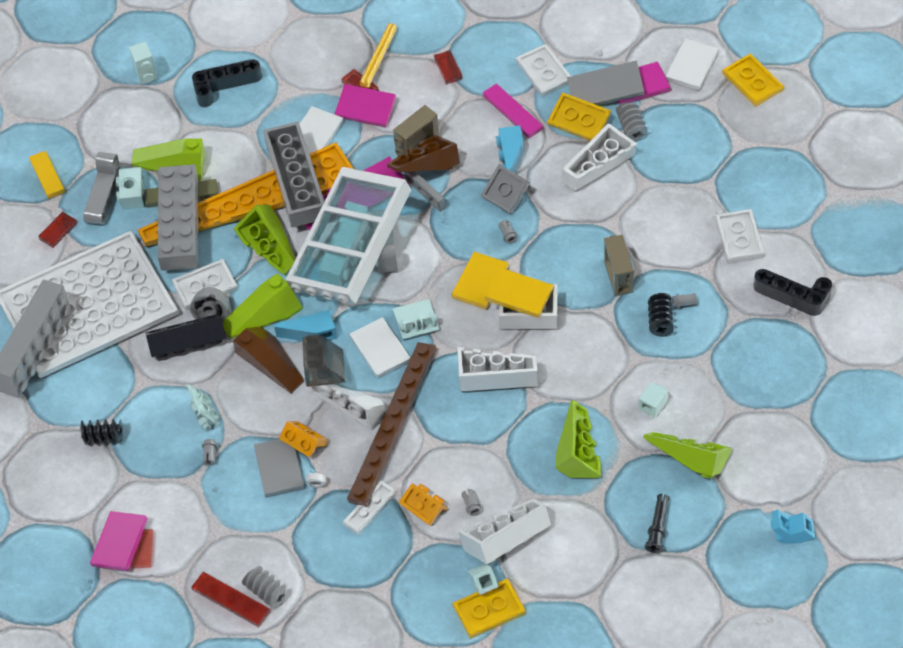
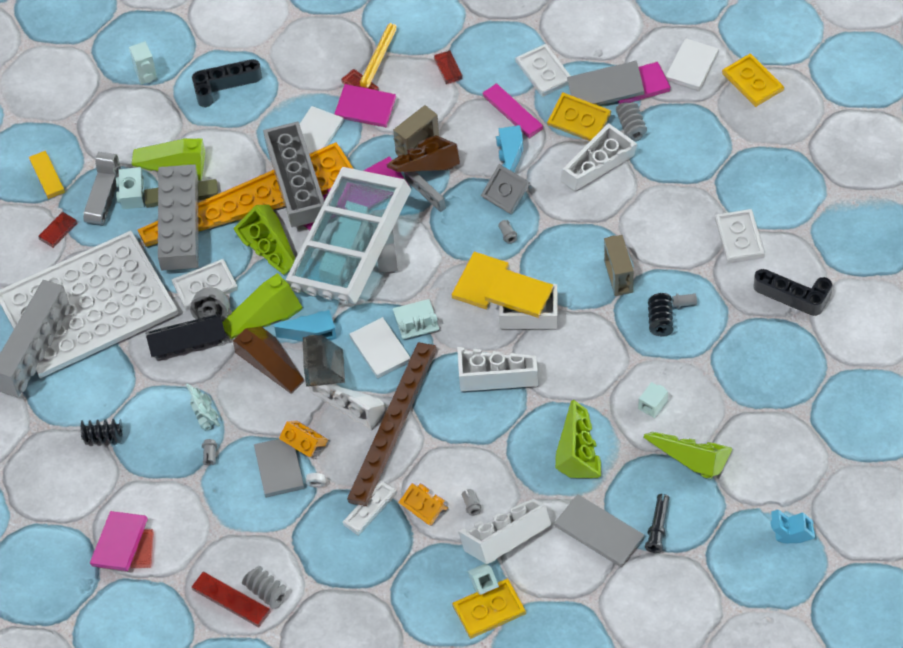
(599, 530): none -> light grey tile

